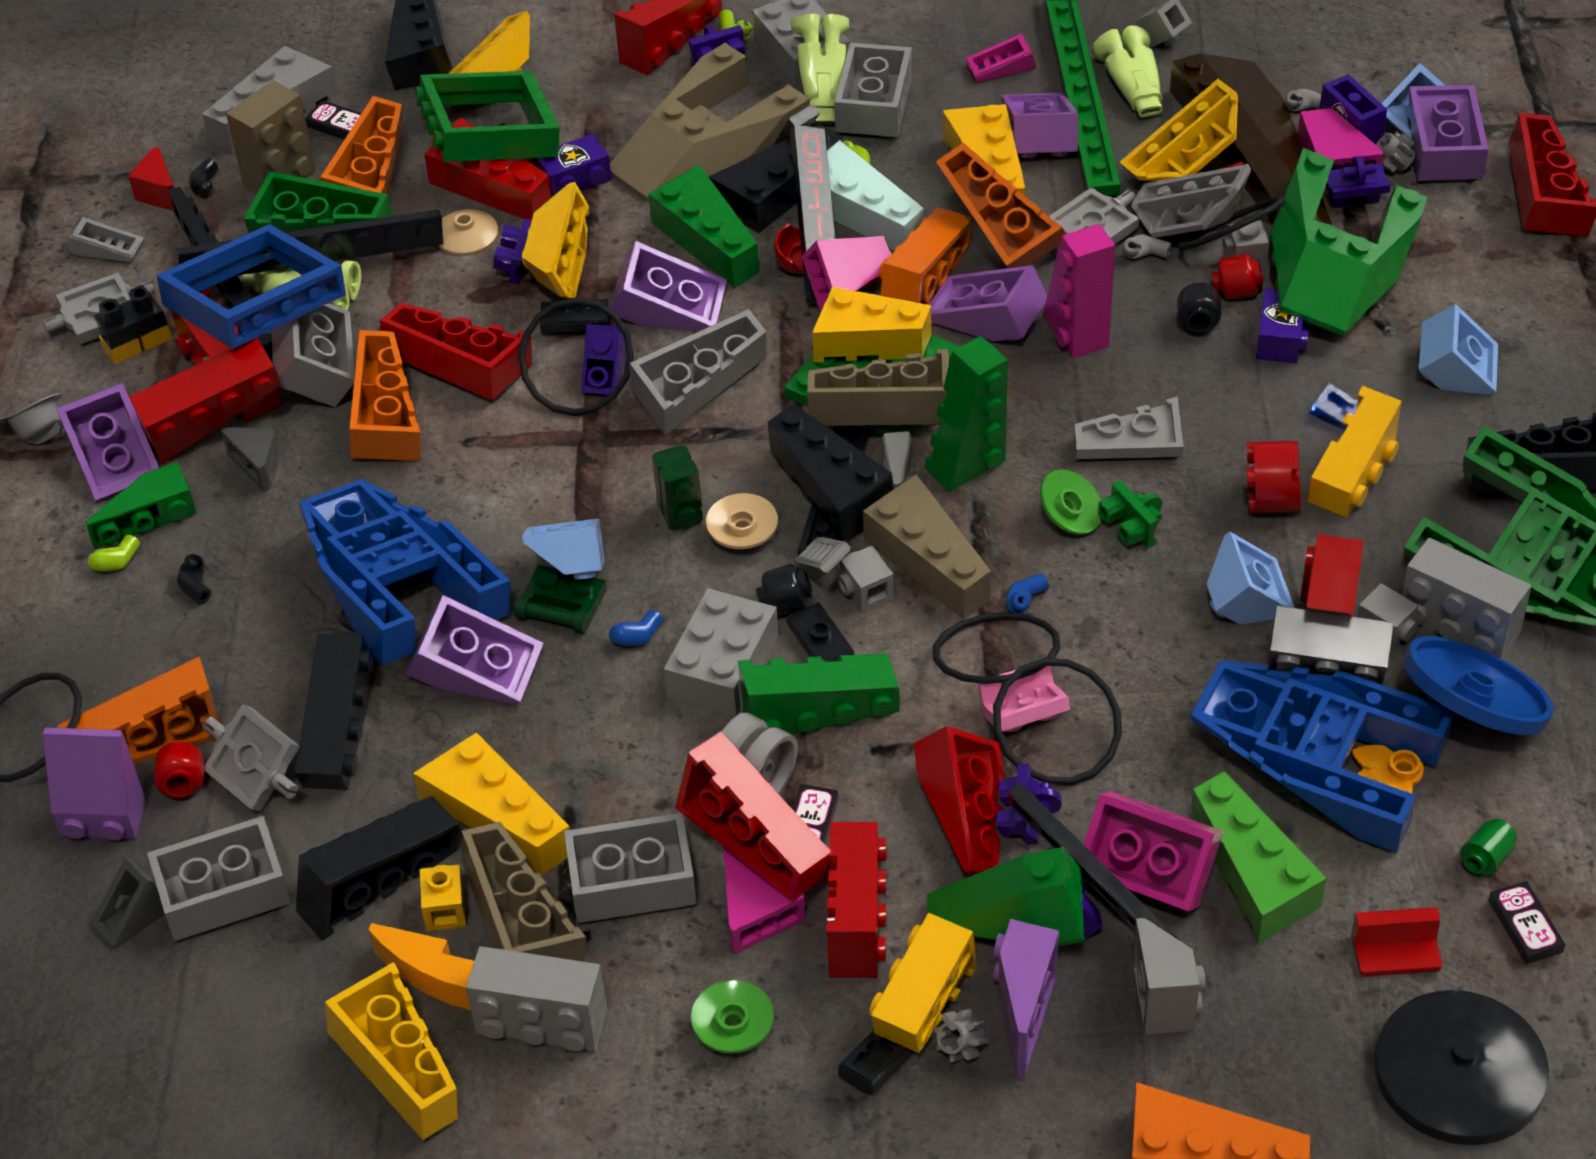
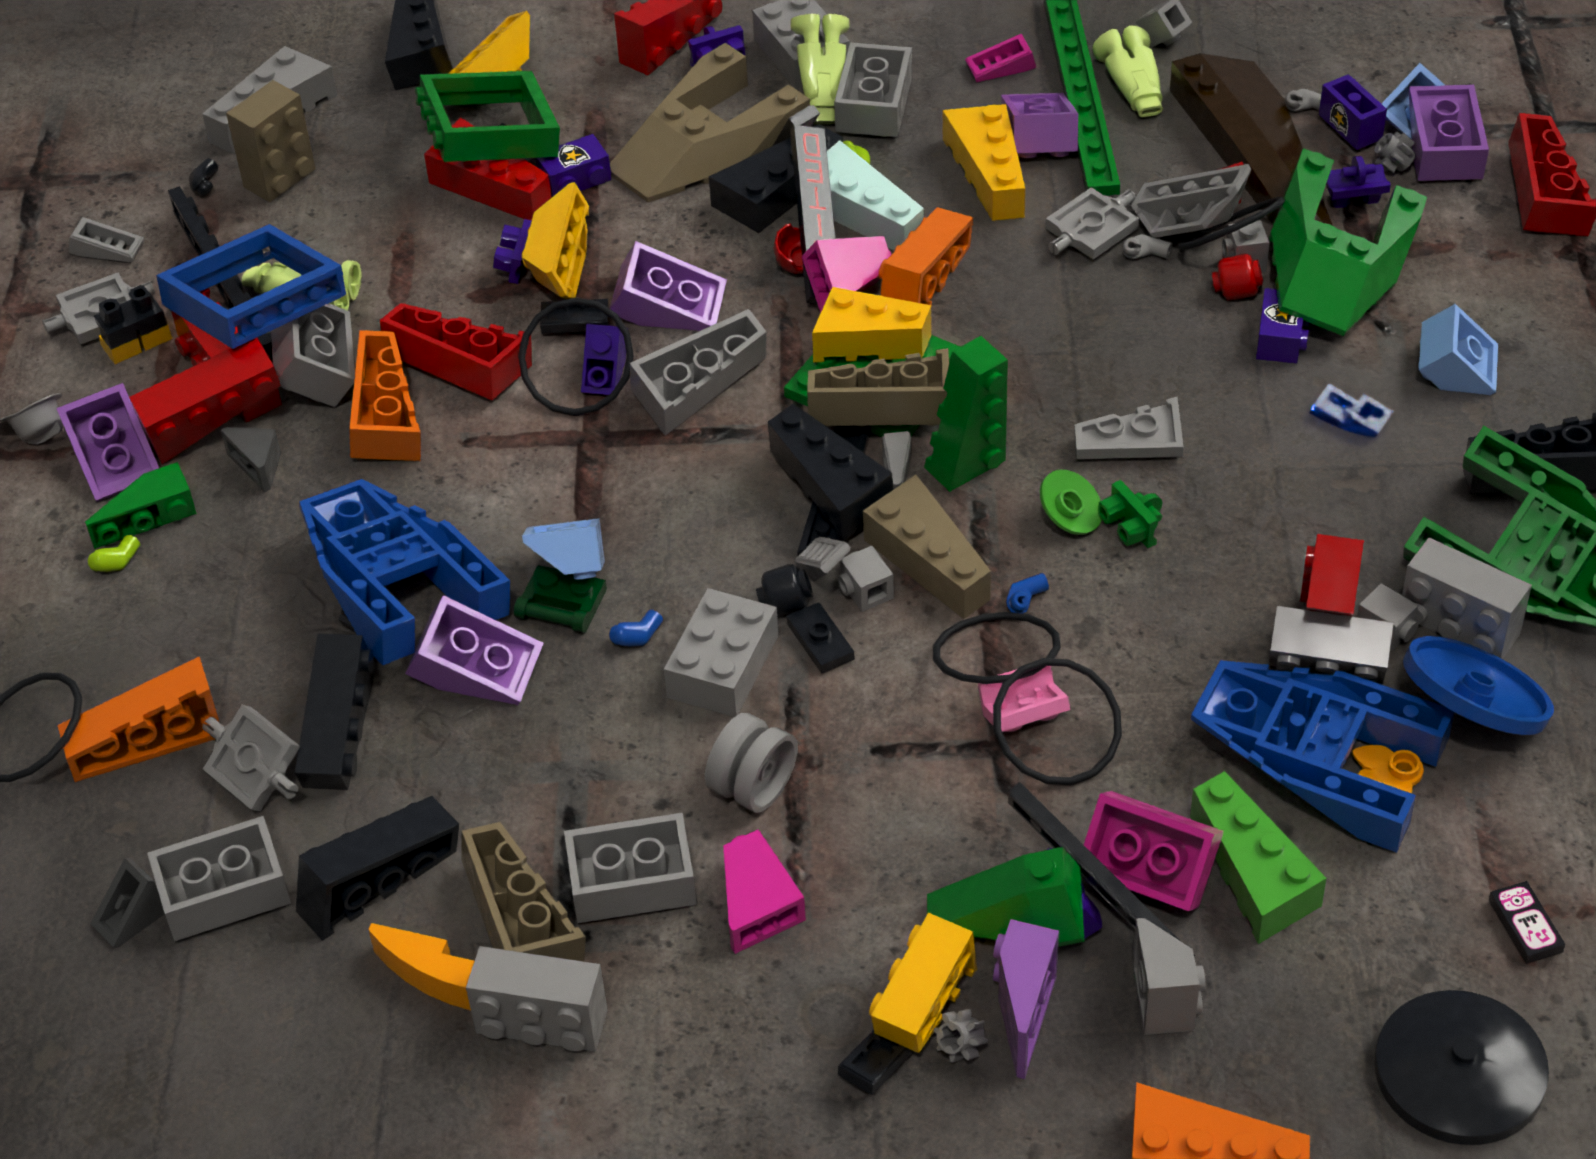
(92, 784): medium lavender slope -> none
(152, 181): red slope -> none
(178, 769): red head -> none
(190, 579): black arm -> none
(305, 203): green wedge -> none
(332, 119): tile -> none
(351, 239): black plate -> none
(370, 149): orange wedge -> none
(392, 1048): yellow wedge -> none
(442, 897): yellow brick -> none
(468, 232): tan dish -> none
(485, 790): yellow wedge -> none
(677, 487): dark green brick -> none
(705, 226): green wedge -> none
(726, 21): lime arm -> none
(729, 1003): bright green dish -> none
(741, 521): tan dish -> none
(750, 818): red wedge -> none
(816, 808): tile -> none
(819, 691): green wedge -> none
(853, 900): red wedge -> none
(962, 785): red wedge -> none
(990, 303): medium lavender slope -> none
(1006, 216): orange wedge -> none
(1008, 820): dark purple hips -> none
(1081, 291): dark pink wedge -> none
(1188, 138): yellow wedge -> none
(1199, 307): black head -> none
(1246, 583): light blue slope -> none
(1274, 477): red brick -> none
(1335, 138): dark pink slope -> none
(1358, 455): yellow wedge -> none
(1397, 941): red panel -> none
(1488, 847): green brick -> none

